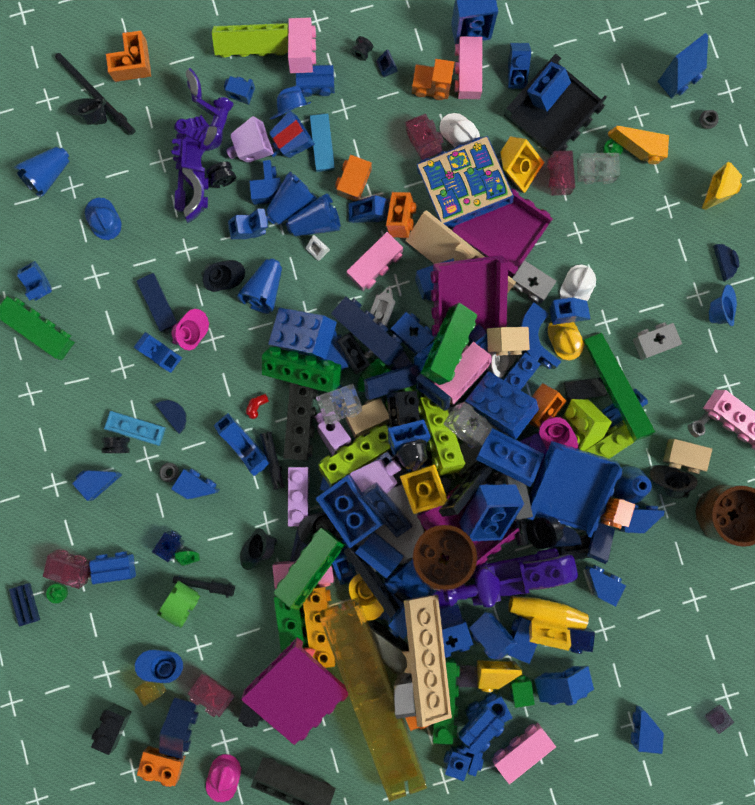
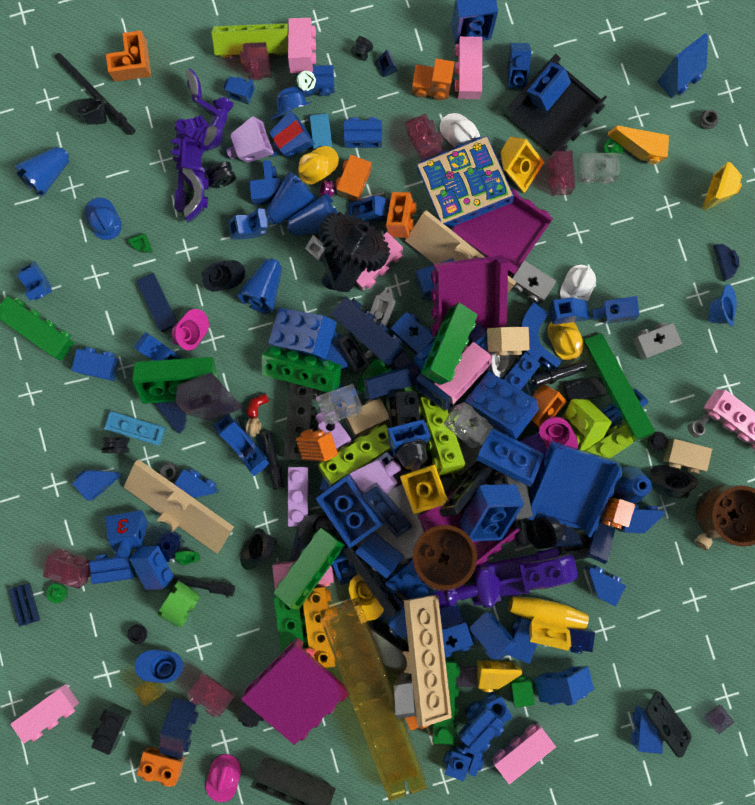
(45, 714): none -> bright pink brick
(95, 364): none -> blue brick
(126, 531): none -> blue torso
(137, 634): none -> black plate
(141, 243): none -> green tile
(151, 567): none -> blue brick
(159, 379): none -> green brick
(177, 507): none -> tan piece
(206, 398): none -> slope
(253, 427): none -> tan plate
(256, 60): none -> clear pink brick
(305, 80): none -> tile
(316, 445): none -> orange brick
(317, 164): none -> yellow piece
(327, 187): none -> magenta plate
(350, 241): none -> black piece
(363, 133): none -> blue brick
(552, 375): none -> black pin
(626, 309): none -> blue torso
(657, 441): none -> black plate
(665, 715): none -> black axle
(703, 542): none -> tan hinge

